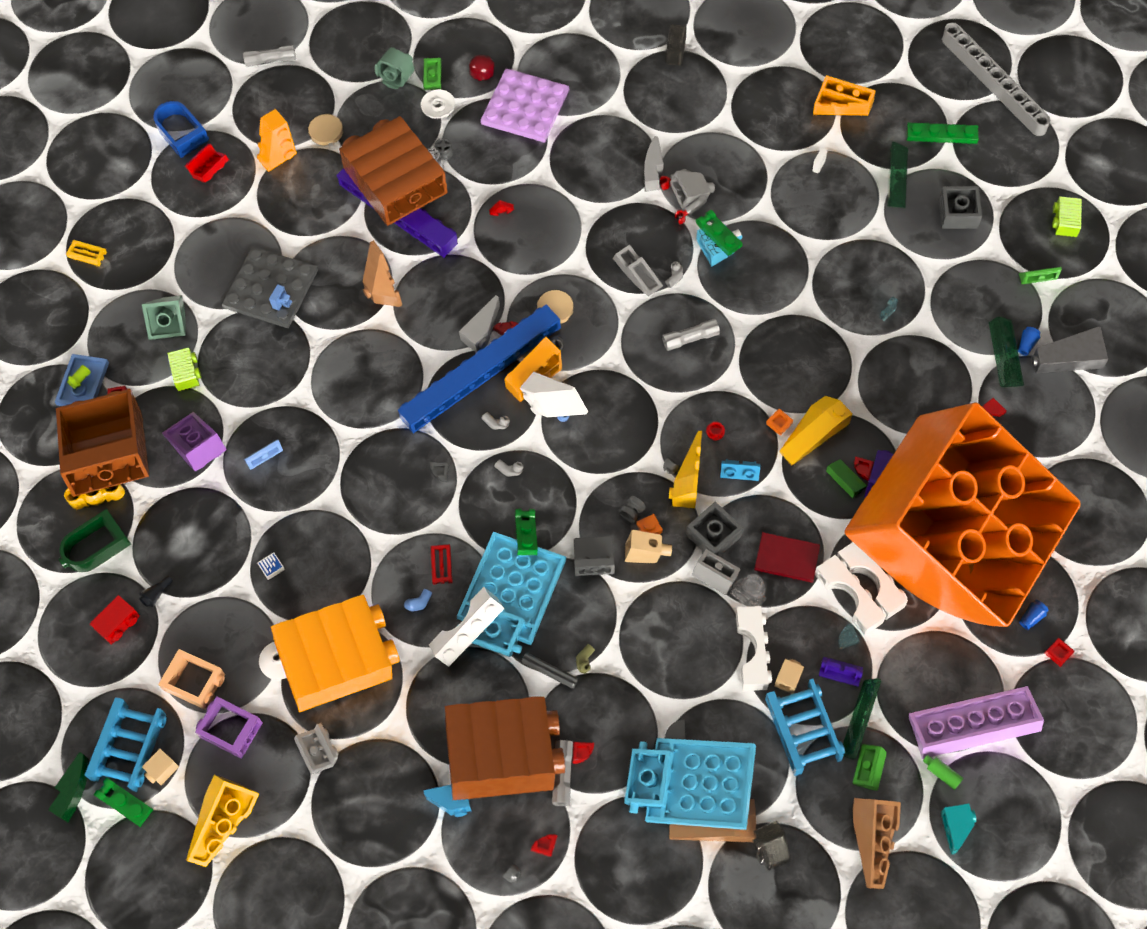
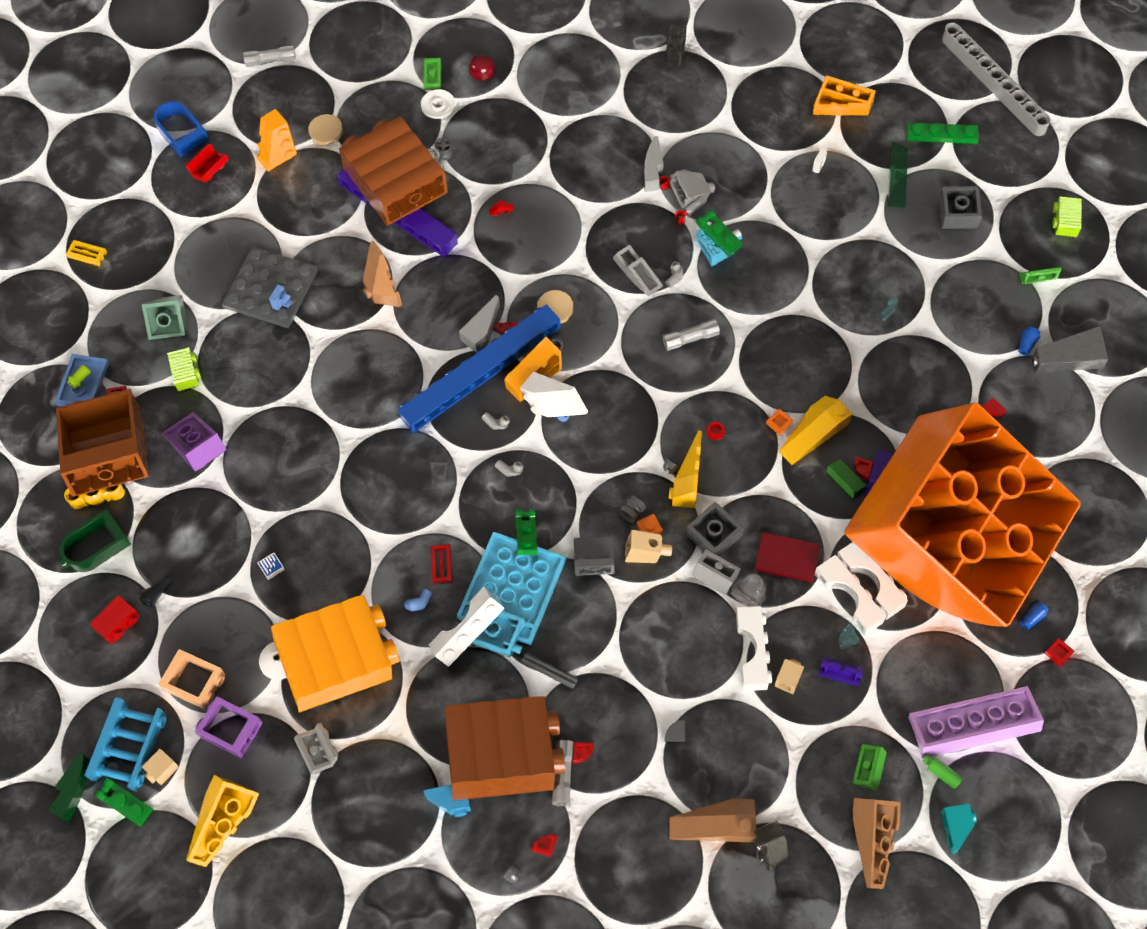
(263, 454): light blue slope -> none
(394, 68): sand green brick -> none
(525, 105): lavender plate -> none
(582, 659): olive arm -> none
(692, 782): medium azure plate -> none
(733, 470): dark azure hinge -> none
(789, 741): dark azure fence -> none
(860, 717): clear green slope -> none
(1006, 352): clear green slope -> none

